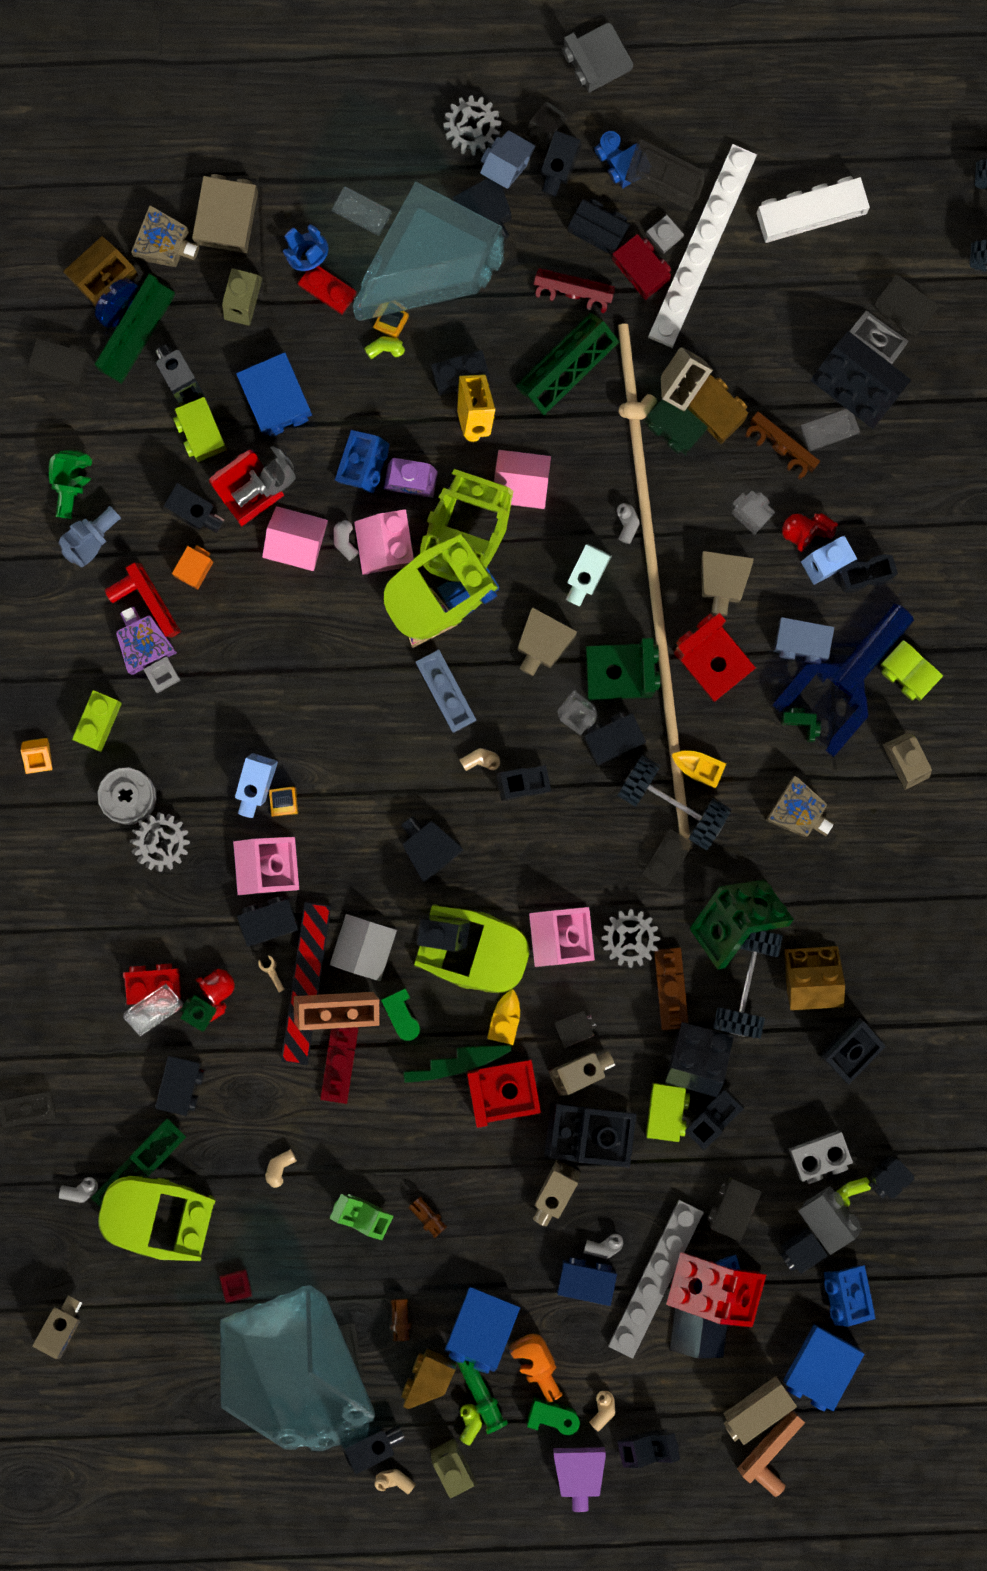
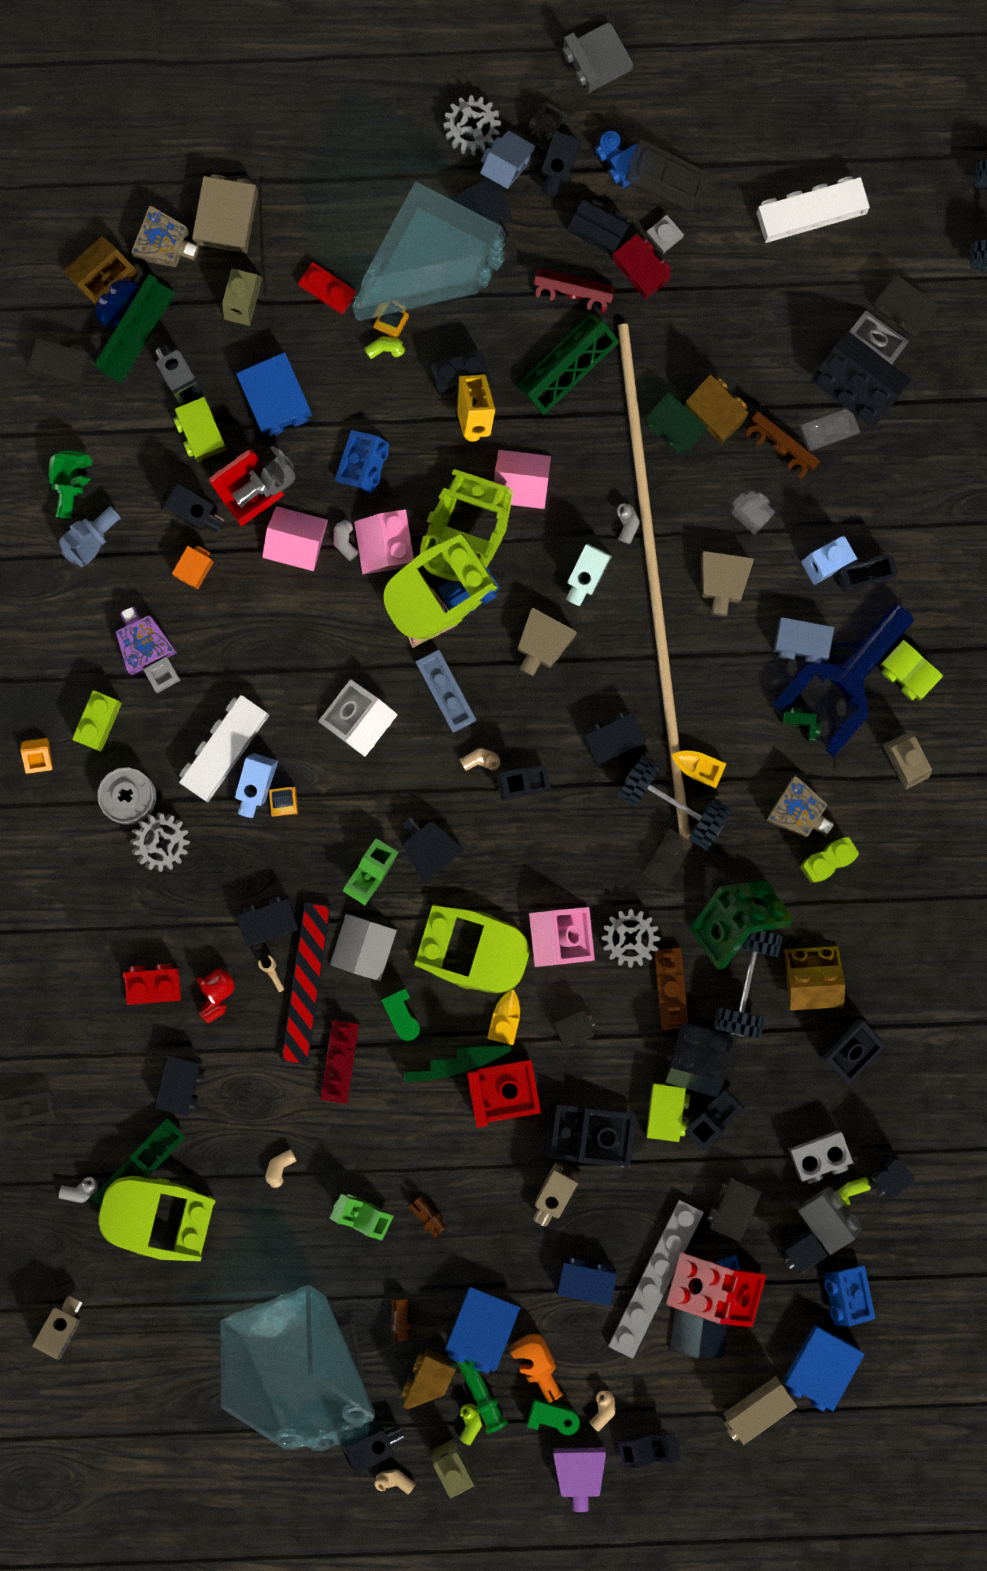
(140, 580): red piece -> none
(153, 1010): clear plate -> none
(197, 1012): dark green bracket -> none
(224, 747): none -> white brick
(236, 1286): dark red tile -> none
(266, 865): bright pink slope -> none
(299, 243): blue piece -> none
(336, 1011): nougat brick -> none
(358, 717): none -> white slope
(361, 211): clear plate -> none
(370, 871): none -> bright green brick
(411, 477): medium lavender torso -> none
(442, 932): black torso -> none
(571, 1075): dark tan torso -> none
(577, 713): clear brick -> none
(606, 1248): light grey arm -> none
(637, 410): tan arm -> none
(637, 669): dark green bracket -> none
(686, 375): dark tan torso -> none
(702, 246): white plate -> none
(709, 642): red bracket -> none
(755, 1464): nougat piece -> none
(802, 530): red piece -> none
(835, 855): none -> lime brick

